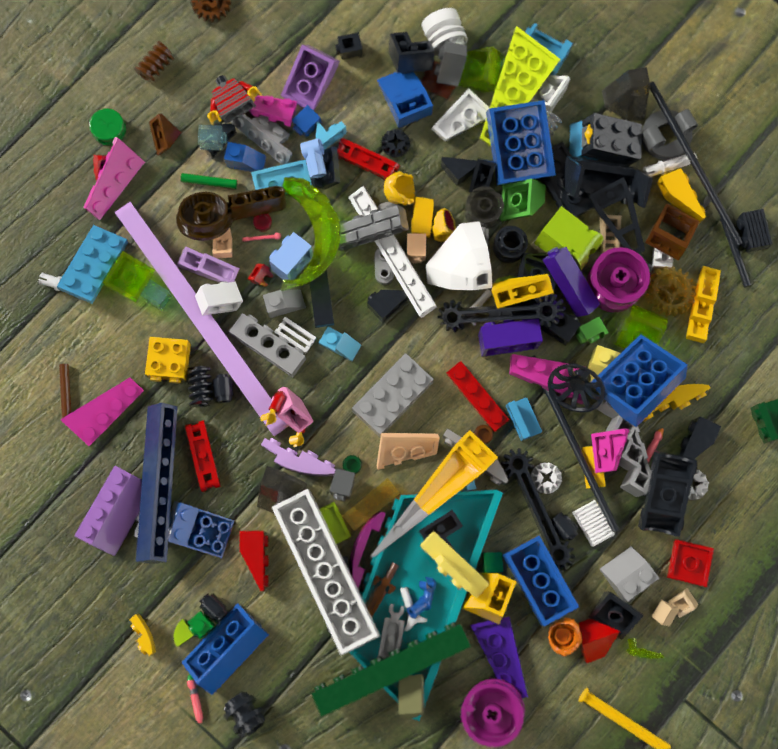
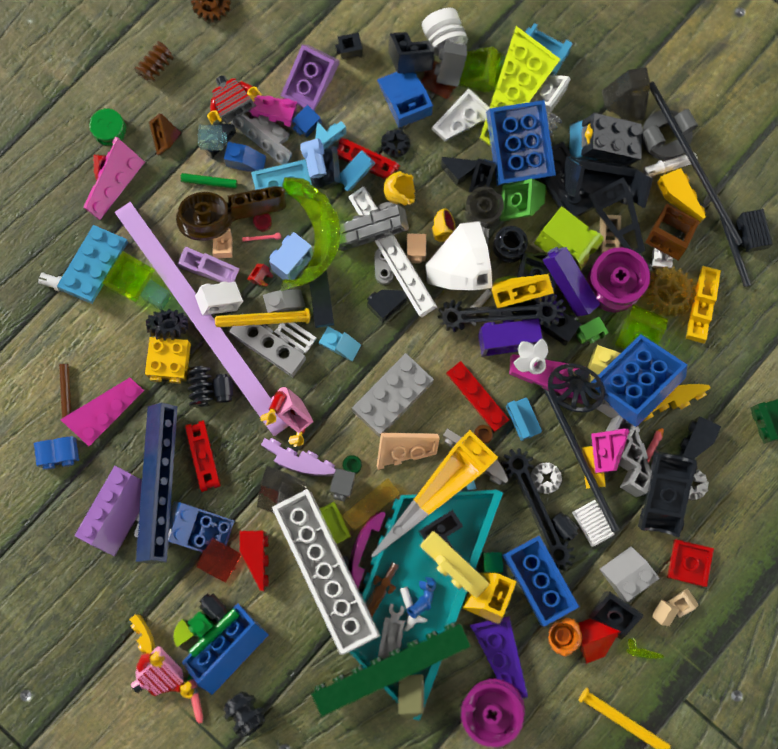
(56, 452): none -> blue brick
(160, 675): none -> torso
(166, 324): none -> black gear
(211, 635): none -> green piece
(219, 560): none -> clear red piece
(263, 318): none -> yellow axle
(356, 170): none -> dark azure panel
(422, 216): yellow slope -> none
(530, 355): none -> white plate

